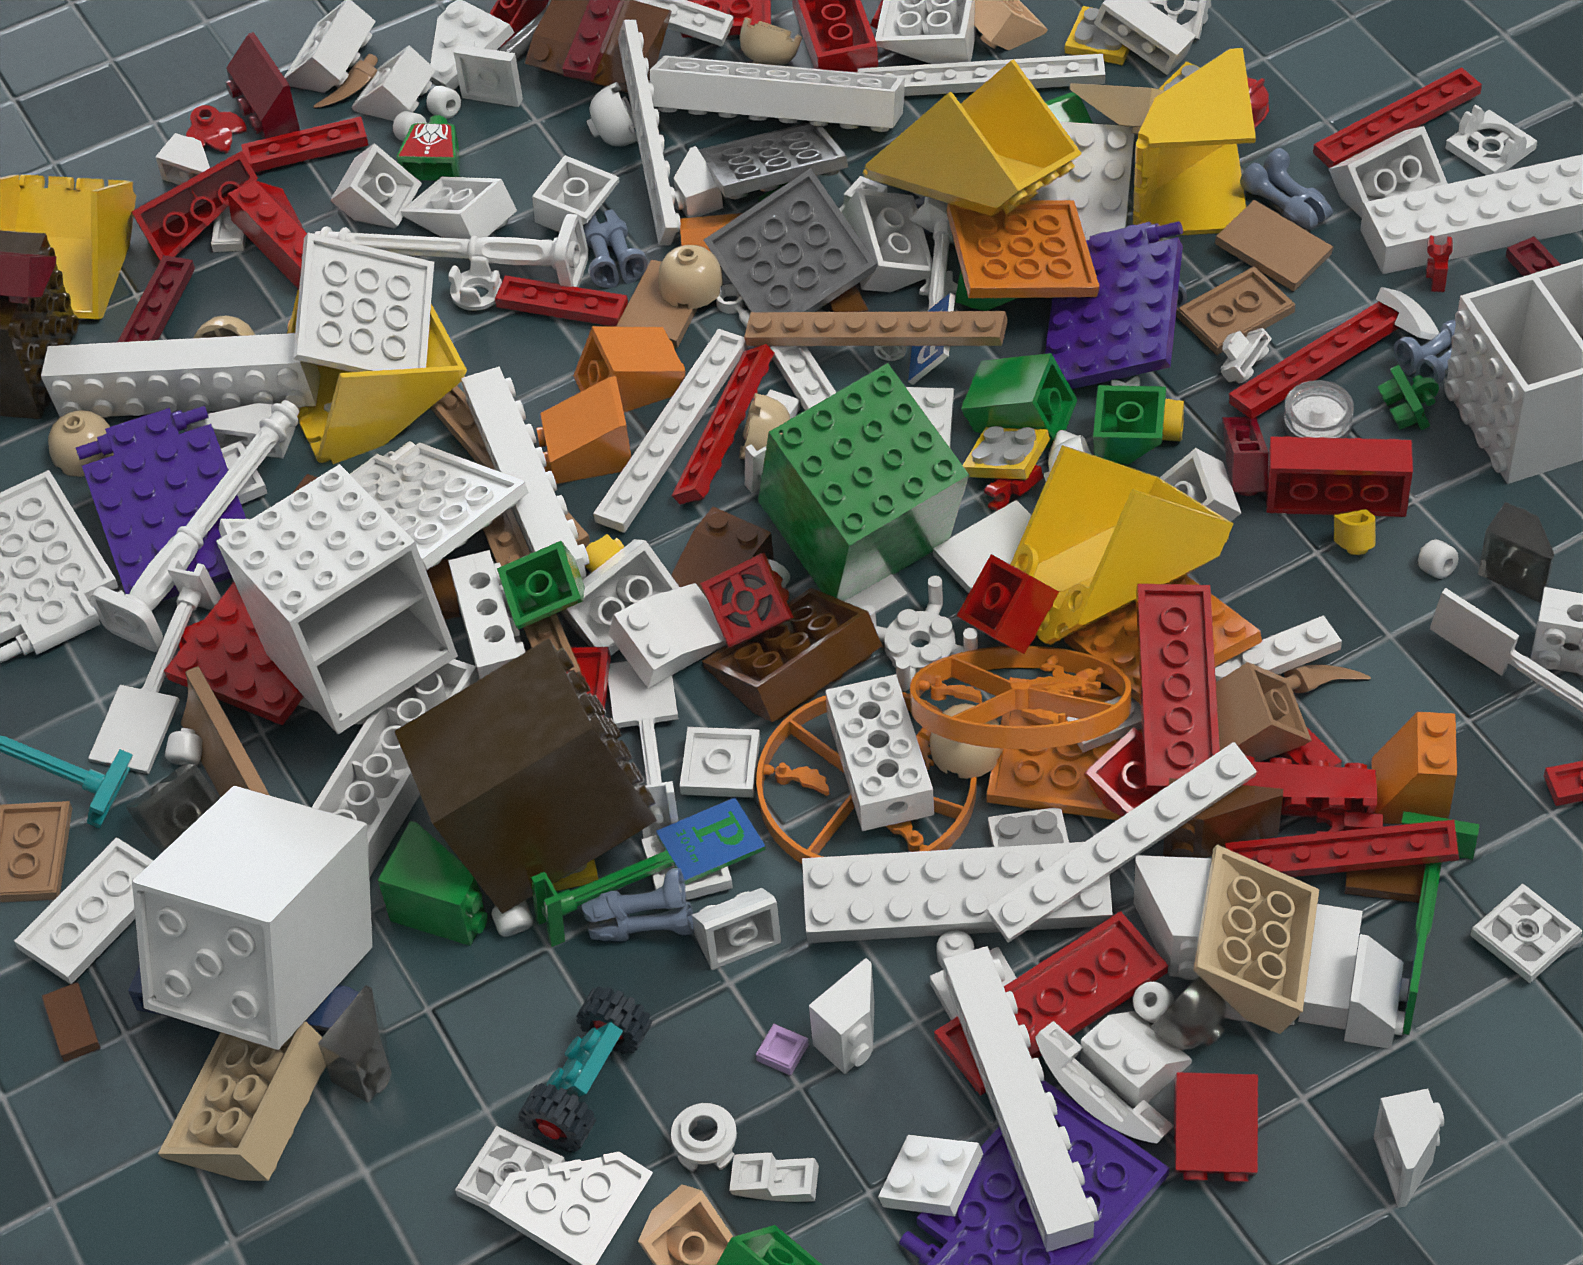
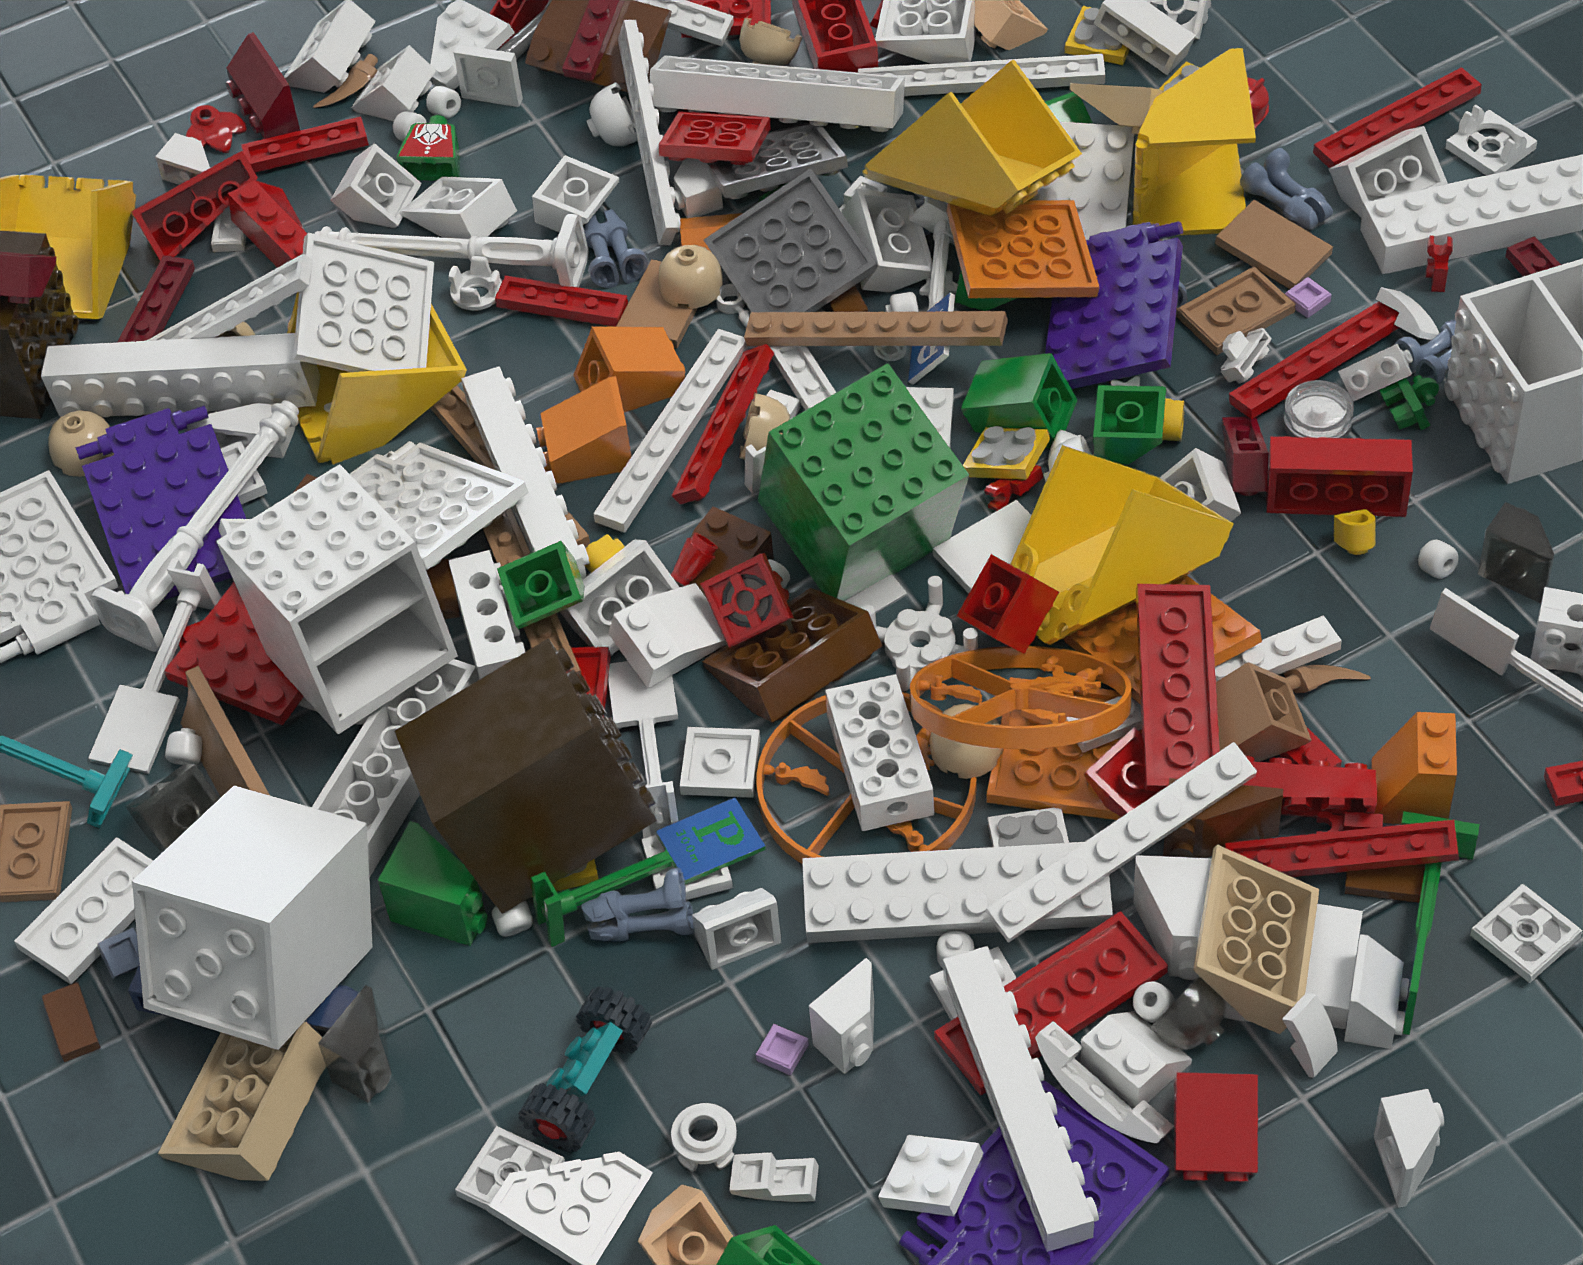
(120, 953): none -> sand blue plate
(244, 302): none -> white plate
(694, 558): none -> red cone
(714, 137): none -> red plate
(902, 303): none -> white piece
(1308, 297): none -> lavender tile
(1312, 1033): none -> white slope
(1376, 371): none -> white hinge

